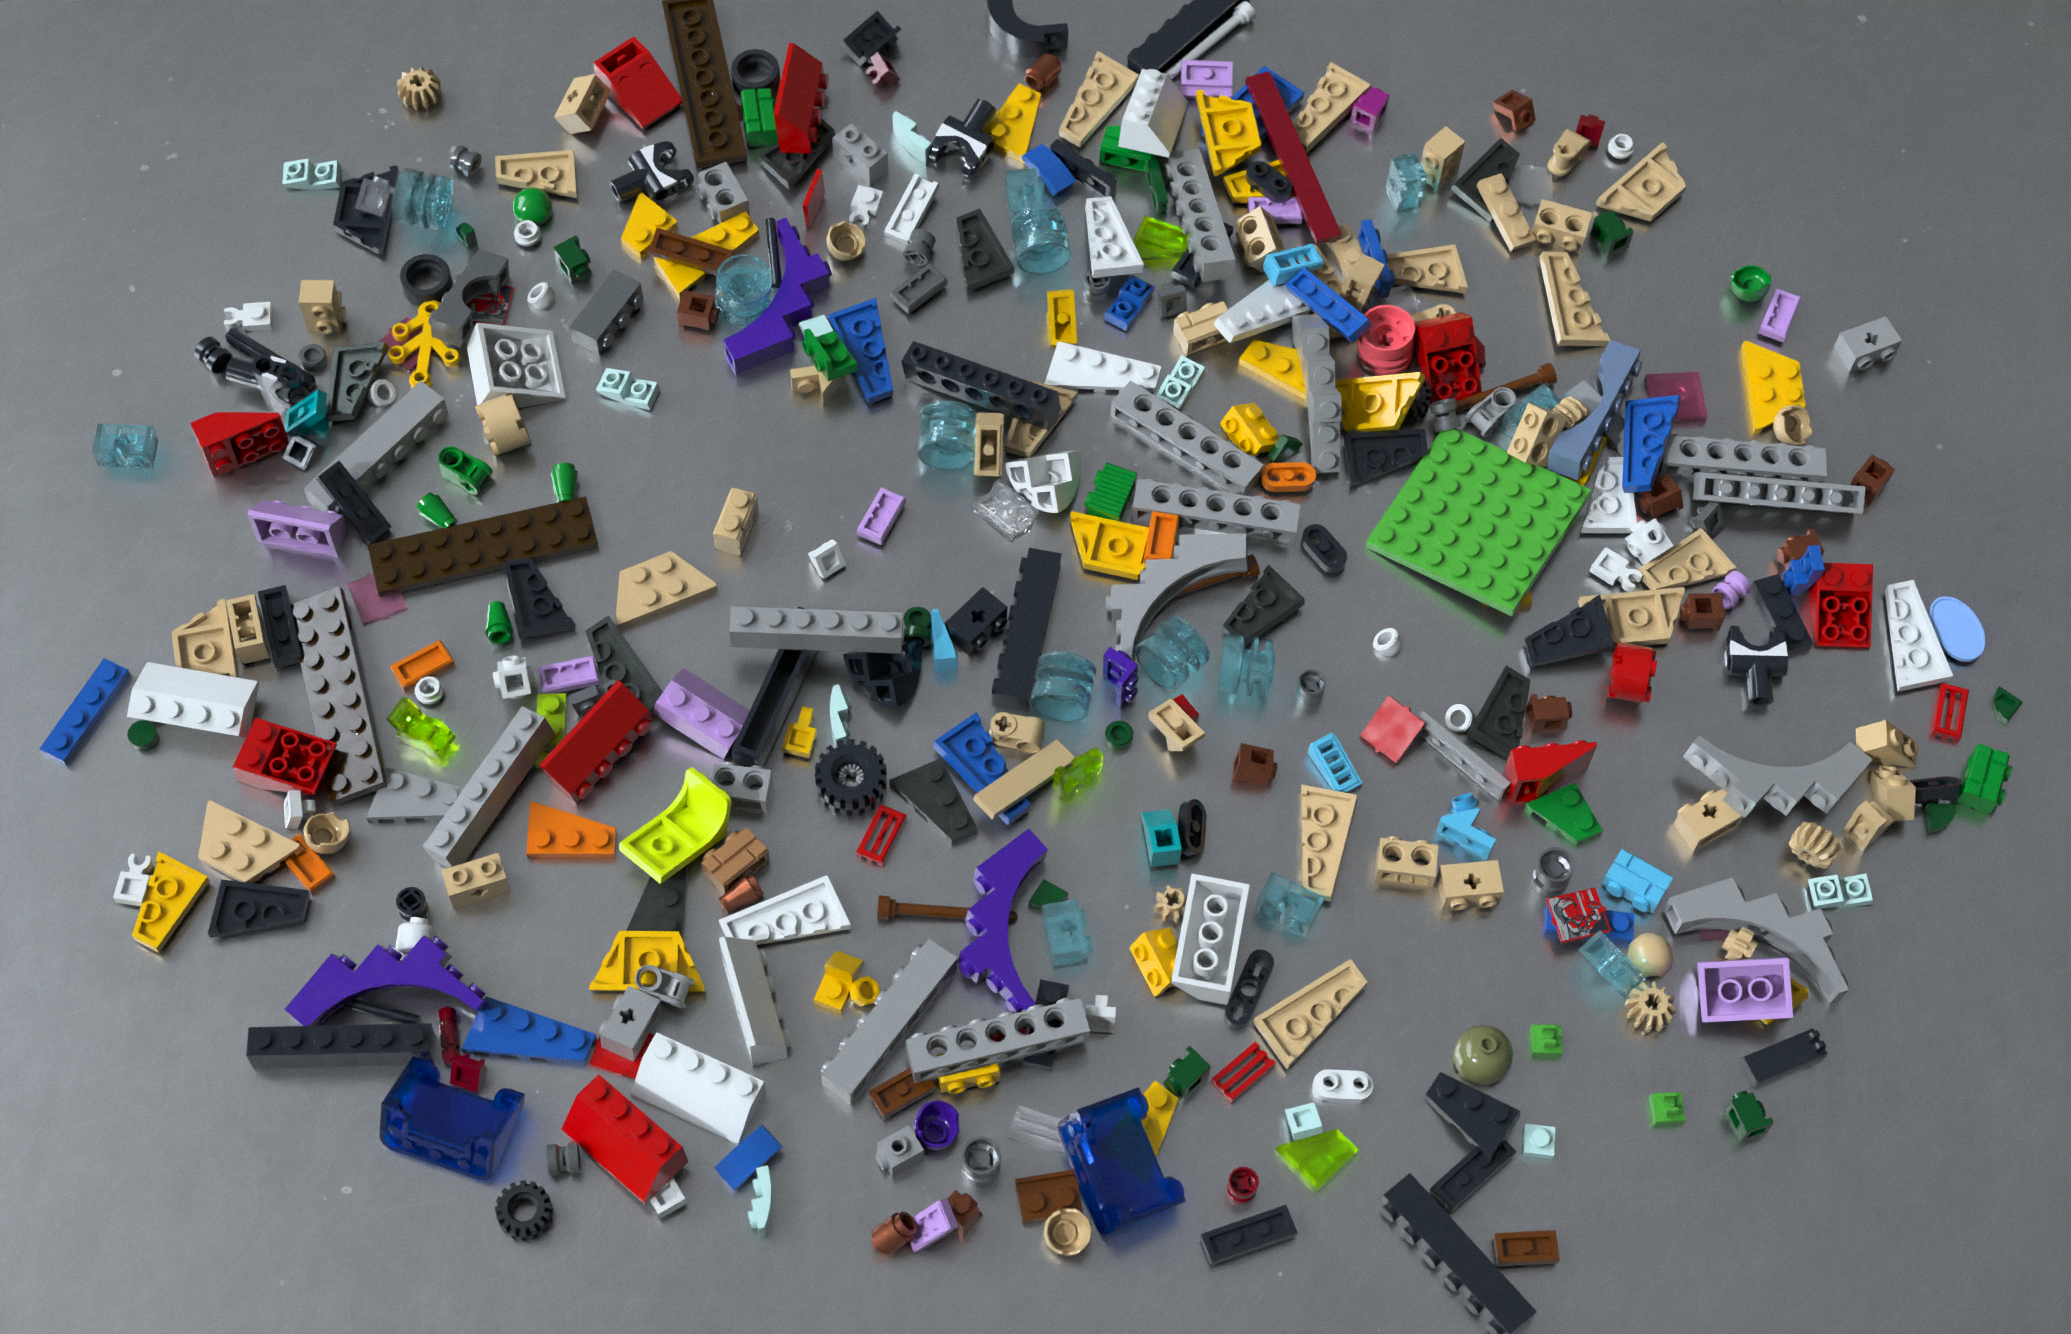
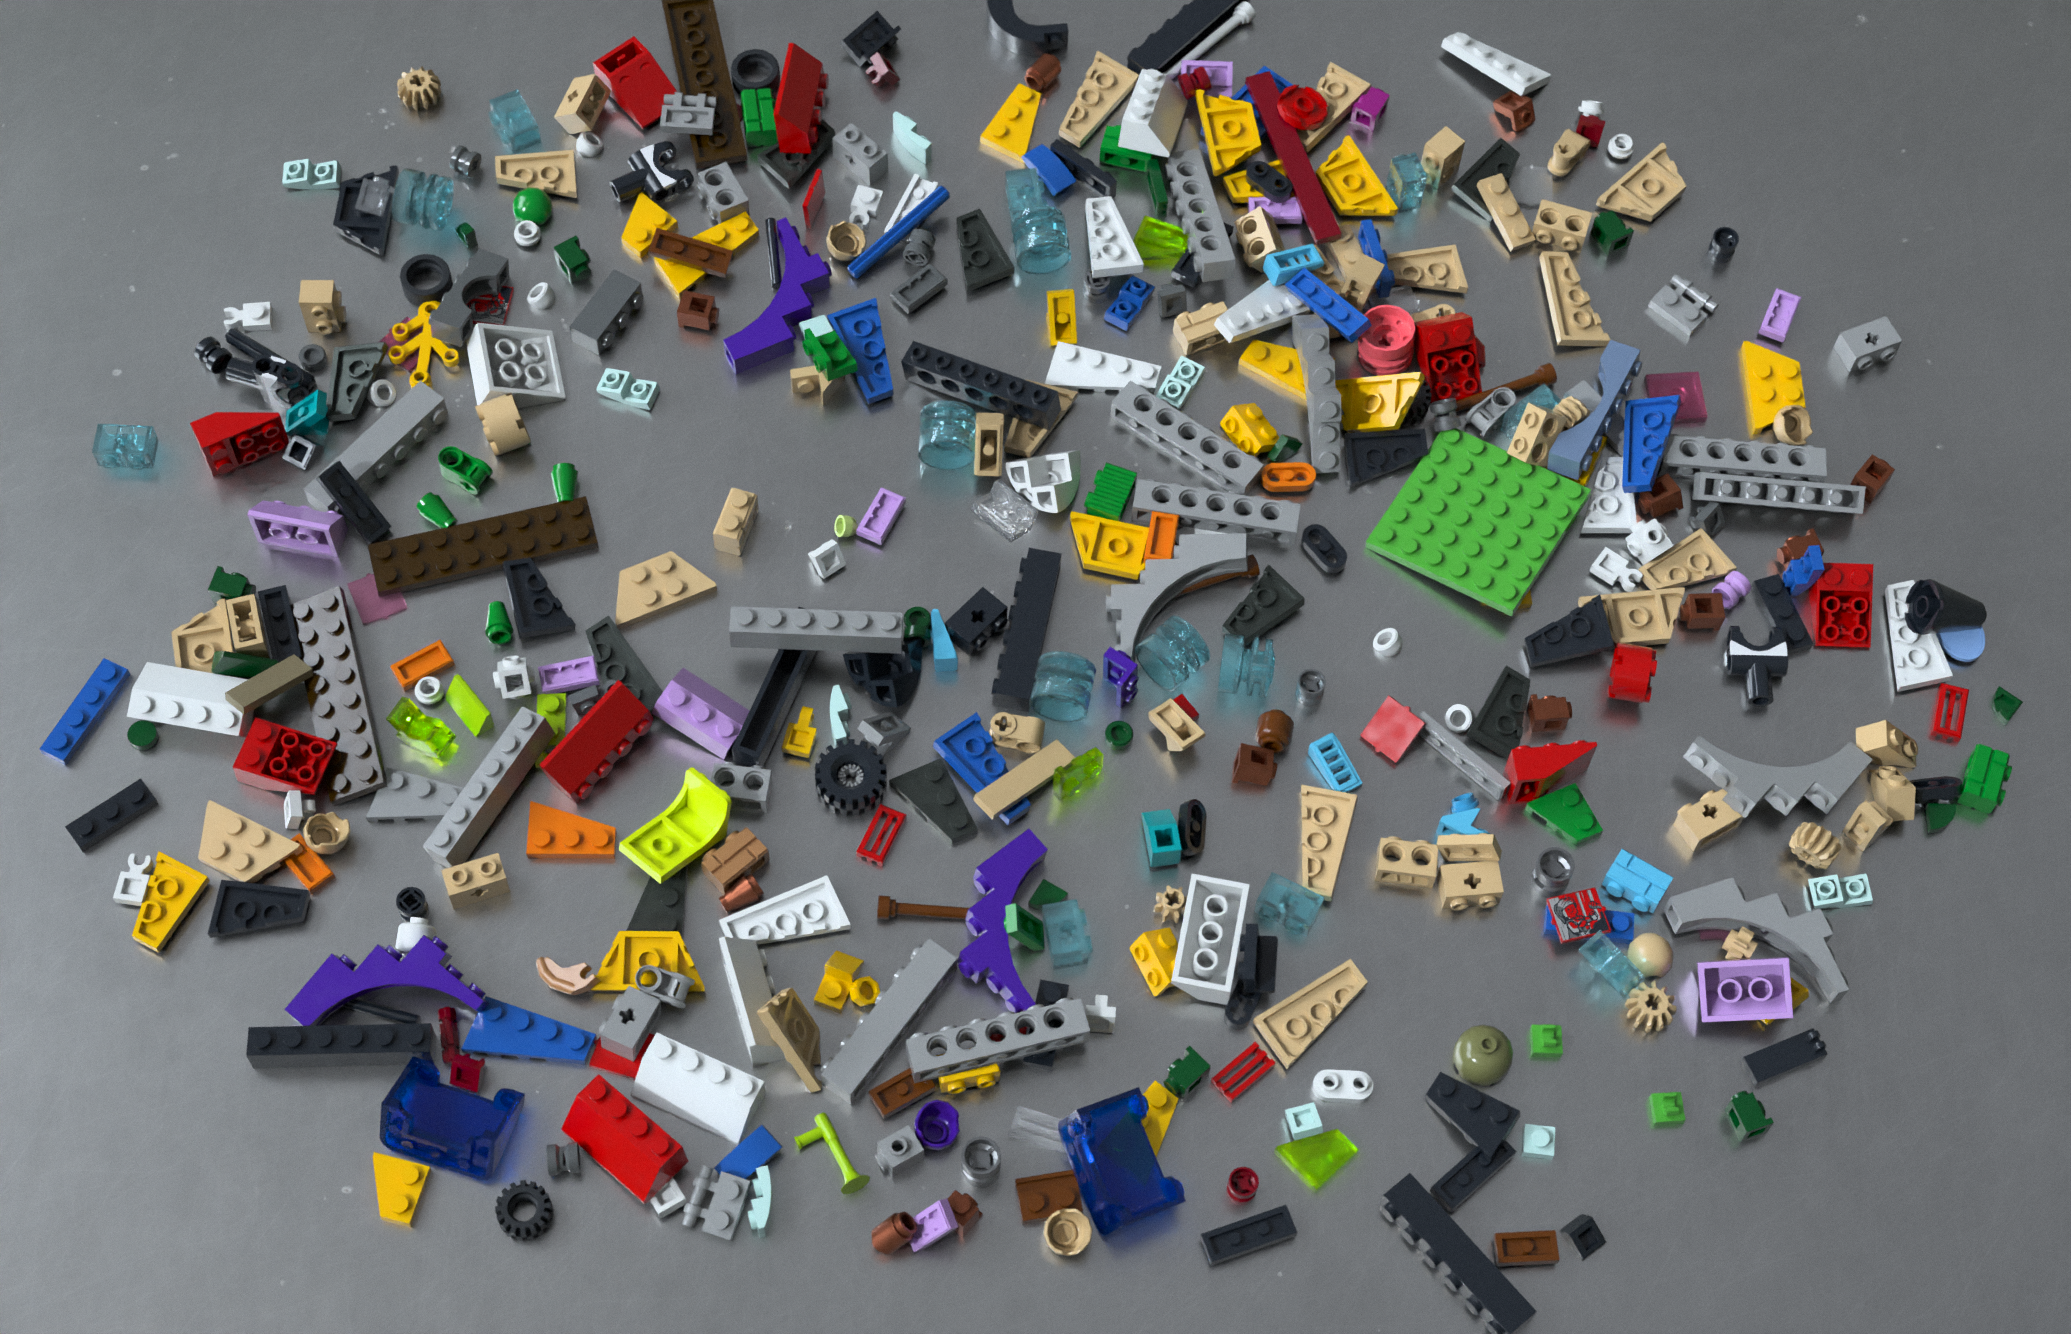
(111, 815): none -> black plate
(229, 585): none -> dark green brick
(239, 664): none -> dark green slope
(268, 684): none -> dark tan tile
(399, 1188): none -> yellow wing
(469, 706): none -> lime slope
(514, 121): none -> clear light blue brick
(566, 980): none -> piece
(586, 148): none -> white piece
(688, 119): none -> light grey plate
(726, 1204): none -> light grey plate
(741, 277): clear light blue wheel -> none
(795, 1034): none -> tan wing
(825, 1129): none -> lime piece
(845, 526): none -> yellowish green hinge
(883, 732): none -> light grey slope
(898, 232): none -> blue axle
(966, 137): black connector -> none
(1024, 927): none -> green plate
(1194, 81): none -> dark red wheel
(1259, 962): none -> black bracket
(1274, 730): none -> reddish brown head
(1302, 107): none -> red tile
(1353, 184): none -> yellow wing
(1469, 847): none -> tan plate
(1500, 66): none -> white wing
(1583, 1235): none -> black slope
(1591, 107): none -> white plate
(1680, 311): none -> light grey plate
(1723, 244): none -> black wheel
(1750, 283): green hair -> none
(1941, 609): none -> black cone

